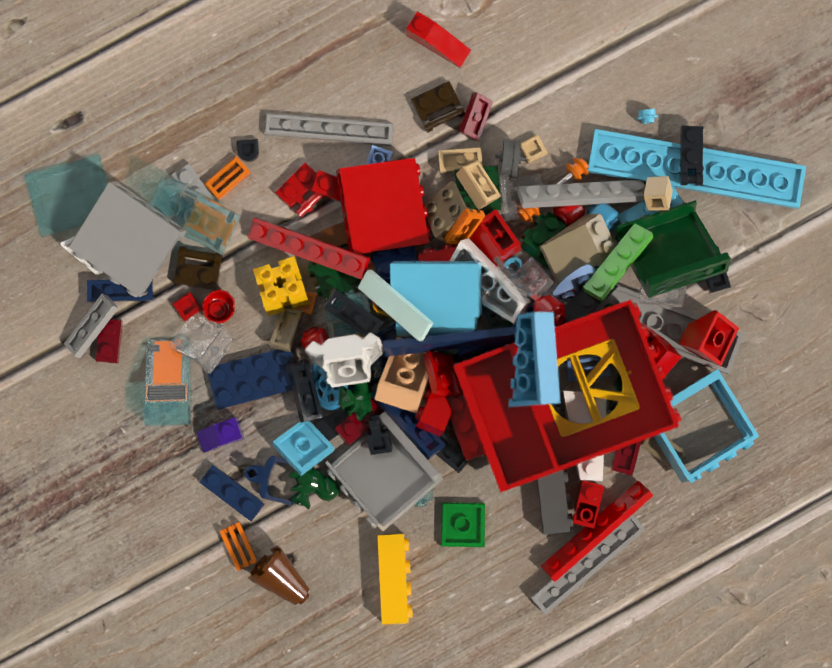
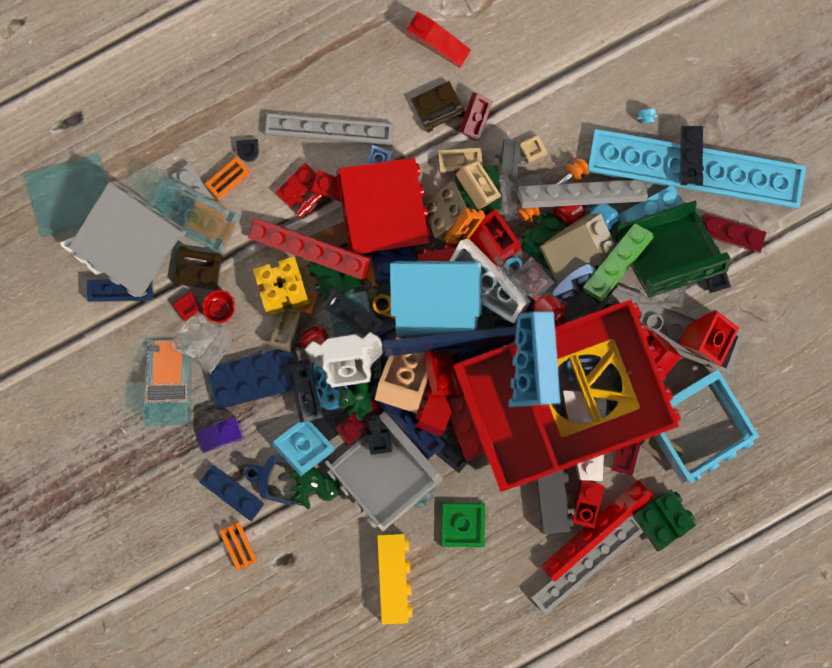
(91, 325): light grey plate -> none
(109, 342): dark red plate -> none
(280, 577): reddish brown cone -> none
(395, 305): light aqua tile -> none
(658, 193): tan brick -> none
(665, 519): none -> dark green plate
(734, 233): none -> dark red plate

